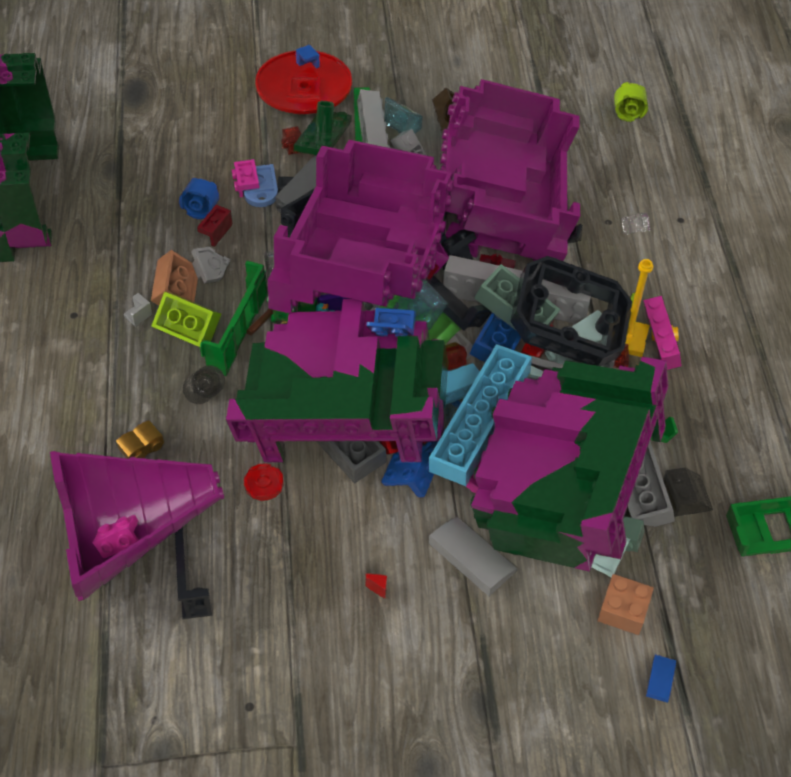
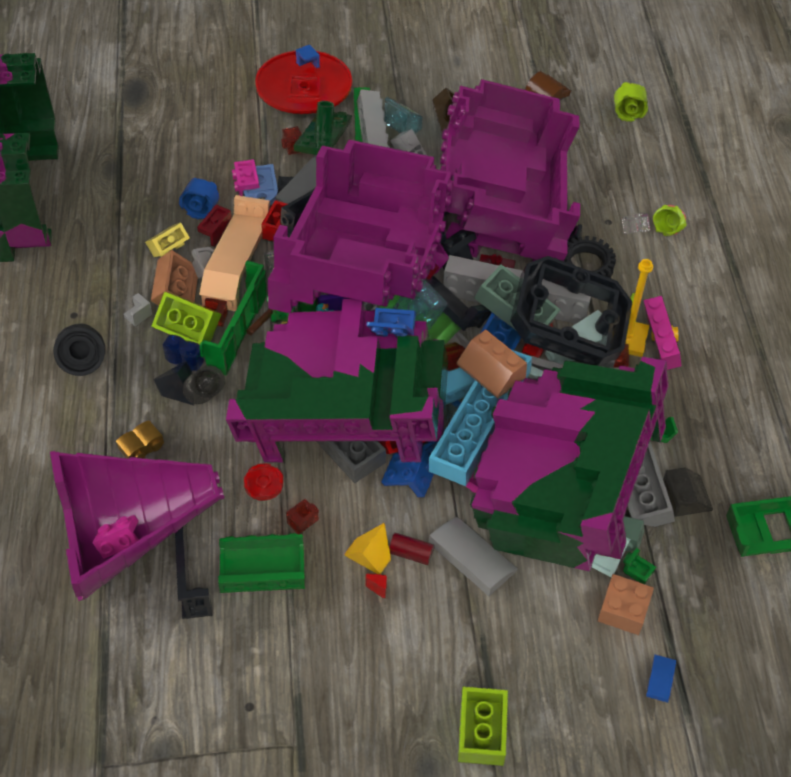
(79, 349): none -> black piece
(168, 239): none -> light yellow brick
(171, 382): none -> black slope
(178, 350): none -> clear blue brick
(218, 306): none -> clear red panel
(236, 246): none -> light nougat panel
(261, 563): none -> green panel
(272, 221): none -> red brick
(302, 516): none -> clear red brick
(371, 550): none -> yellow slope
(411, 548): none -> dark red brick
(483, 726): none -> lime brick
(492, 364): none -> nougat slope
(547, 85): none -> reddish brown brick
(592, 246): none -> black tyre
(638, 567): none -> green bracket
(669, 220): none -> lime hair

